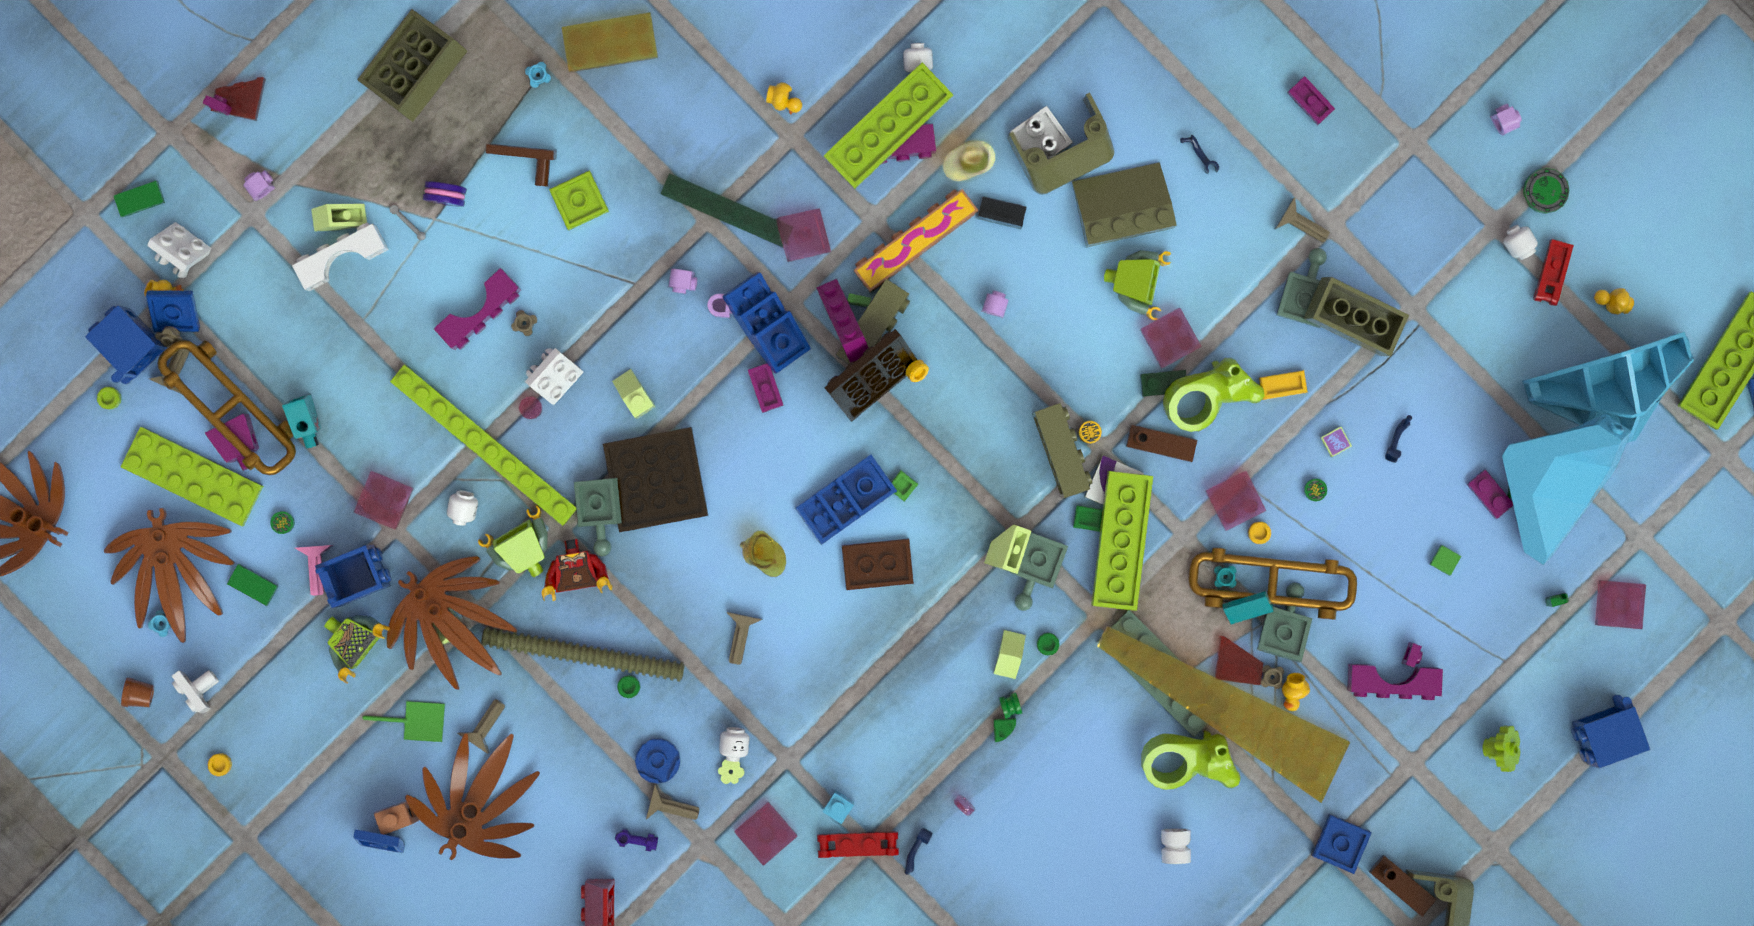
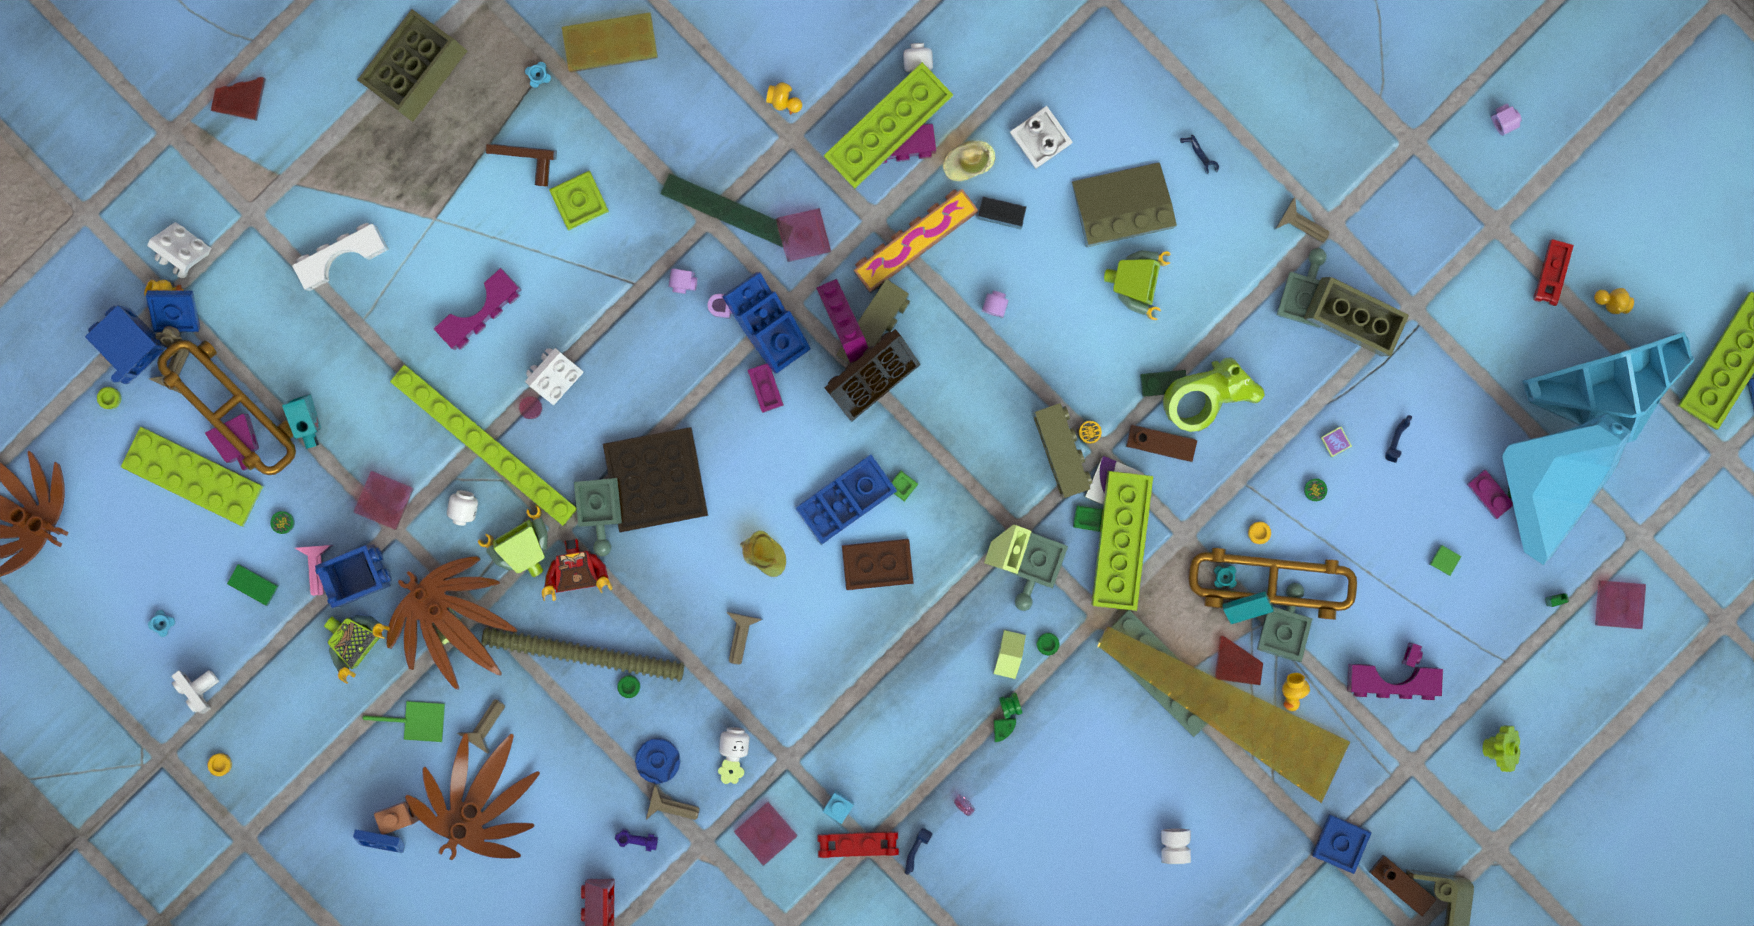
(137, 693): dark orange piece -> none
(139, 199): green tile -> none
(162, 550): dark orange plant -> none
(218, 104): magenta plate -> none
(258, 184): lavender plate -> none
(338, 216): yellowish green slope -> none
(395, 210): light grey hinge -> none
(444, 194): dark purple head -> none
(518, 326): dark tan plate -> none
(633, 394): yellowish green slope -> none
(858, 300): bright green tile -> none
(917, 371): yellow tile -> none
(1071, 164): olive windscreen -> none
(1170, 338): clear pink plate -> none
(1203, 757): lime animal -> none
(1235, 500): clear pink plate -> none
(1267, 681): dark tan plate -> none
(1283, 384): yellow tile -> none
(1311, 100): magenta plate -> none
(1520, 242): white head -> none
(1546, 190): tile -> none
(1610, 734): blue container -> none

